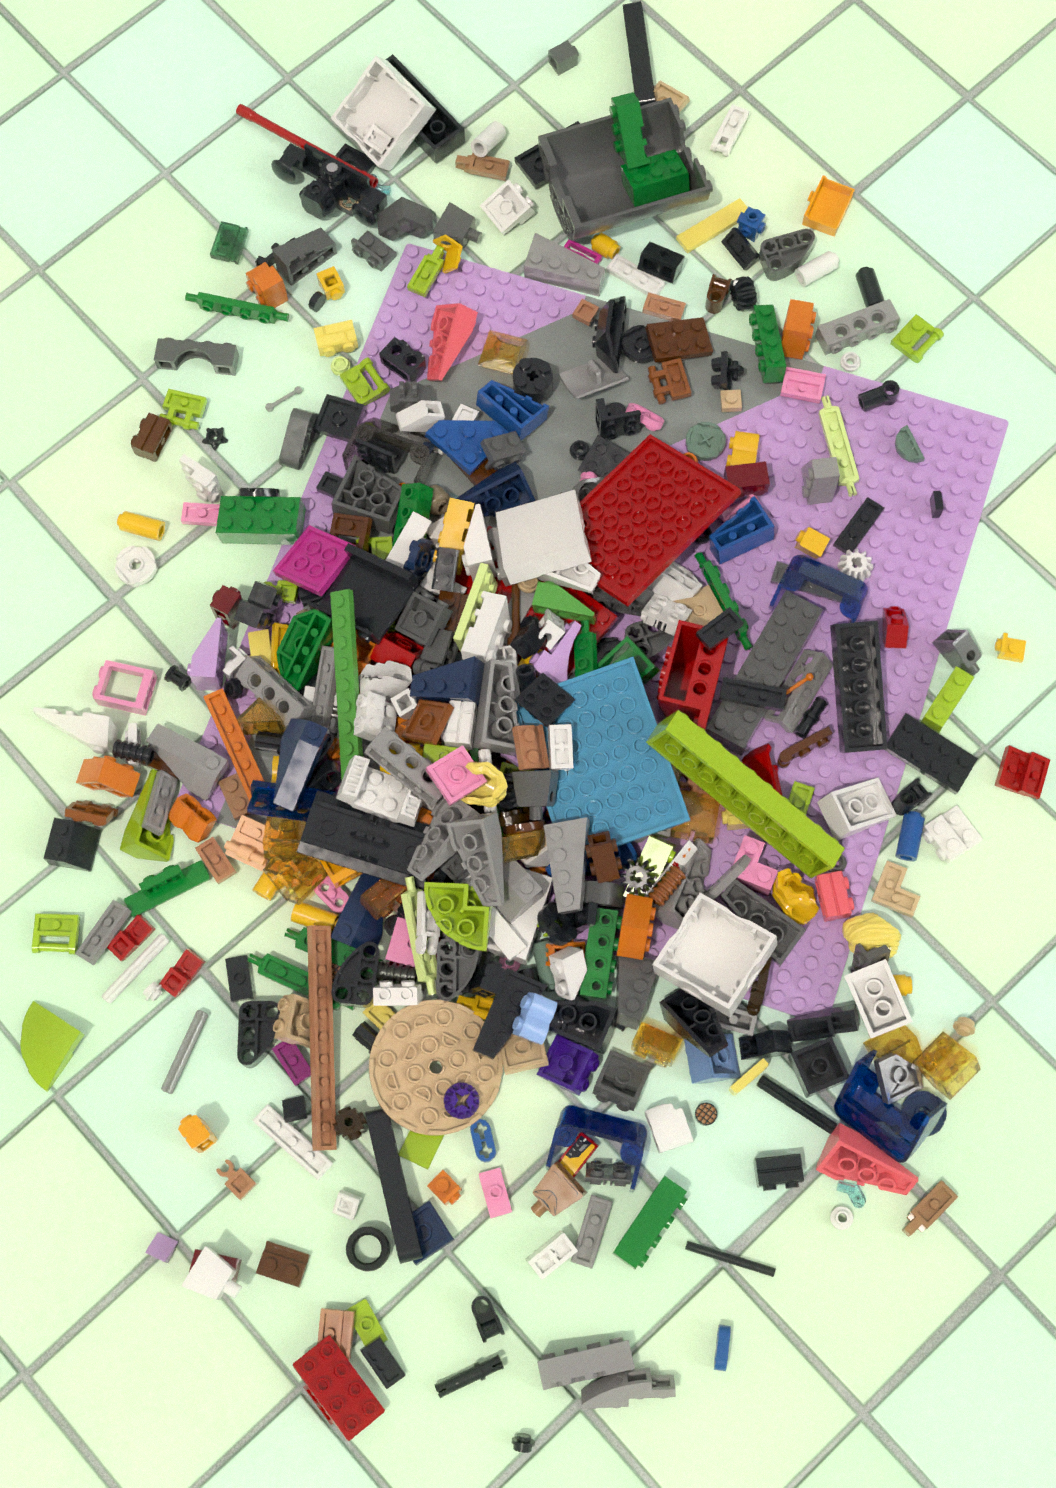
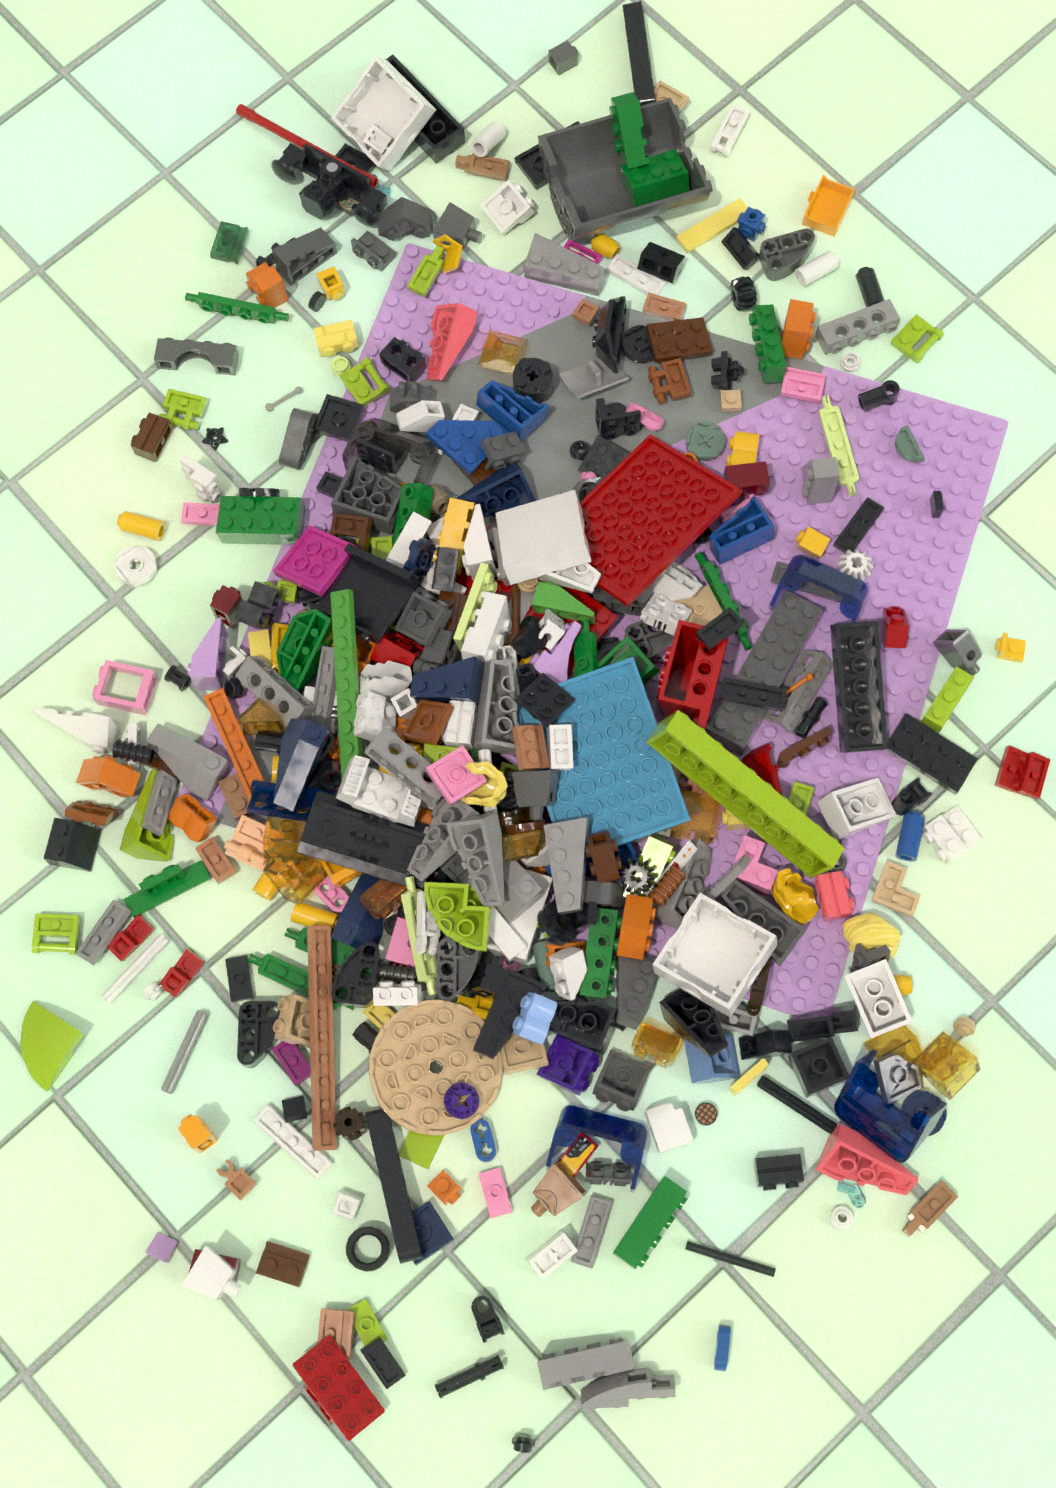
(717, 291): reddish brown piece -> none

